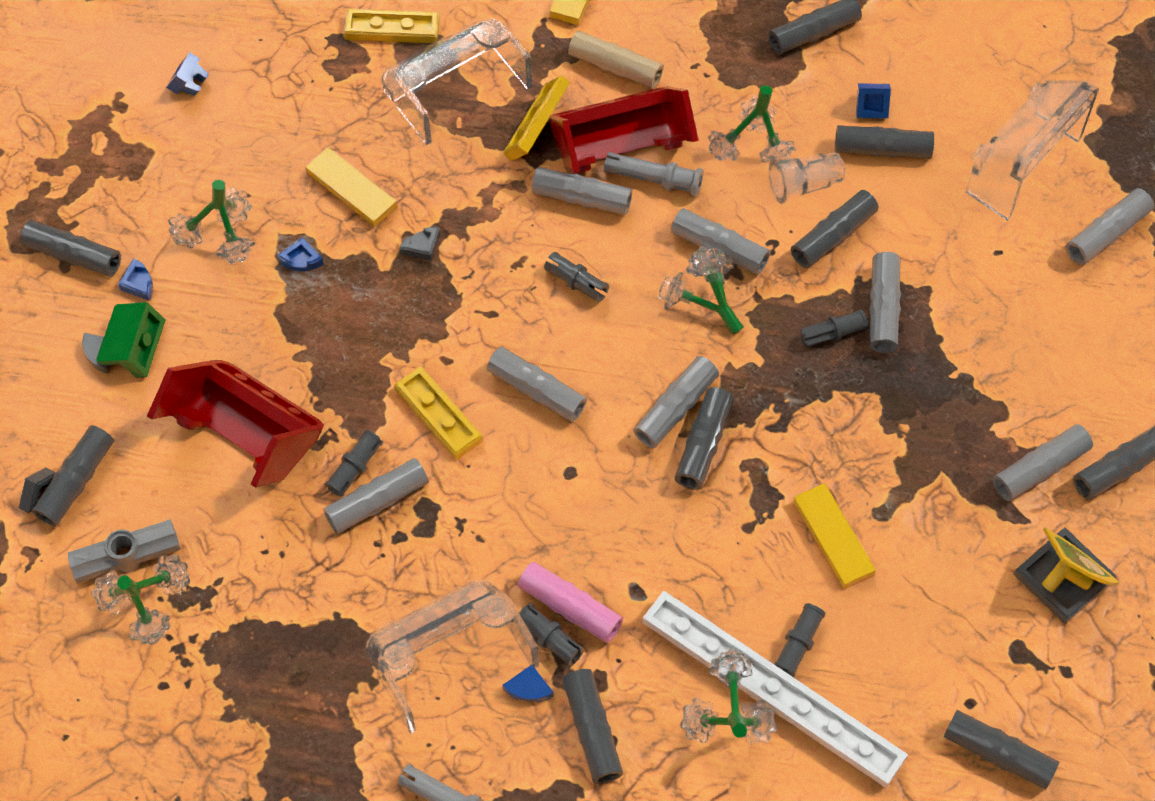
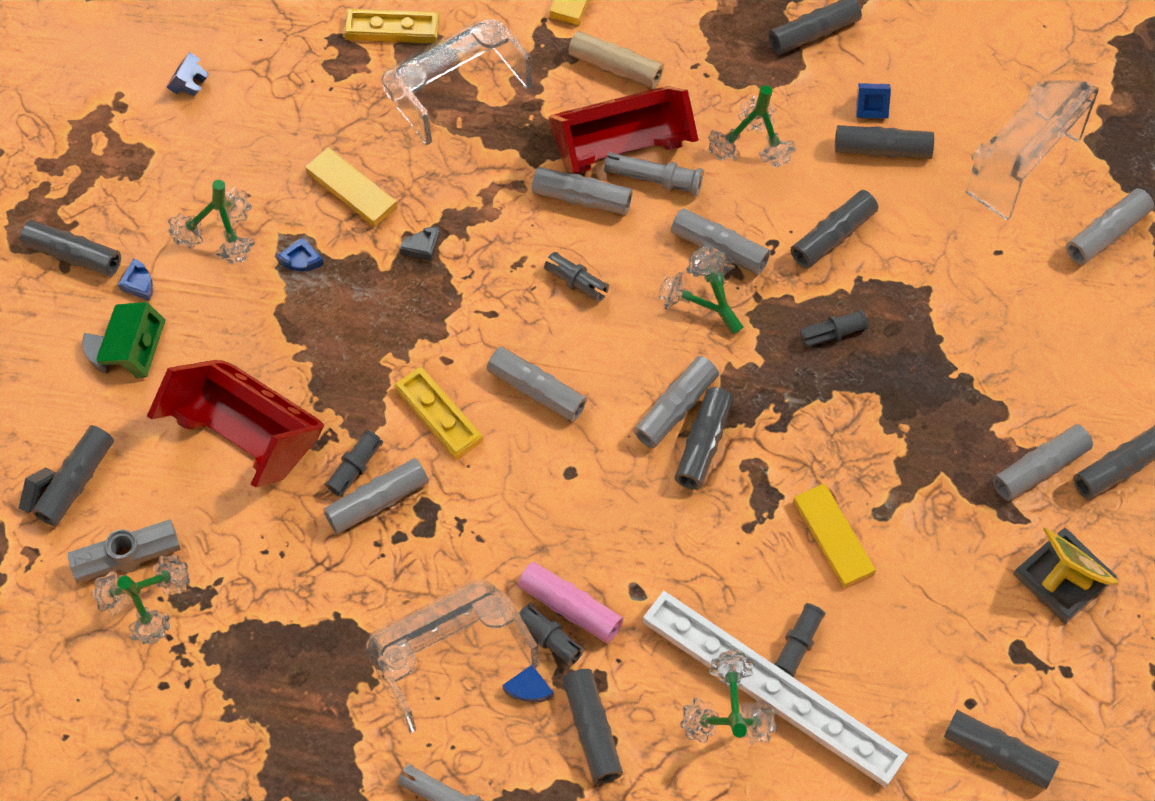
(536, 118): yellow tile -> none
(804, 175): clear plant -> none
(885, 302): light grey axle -> none

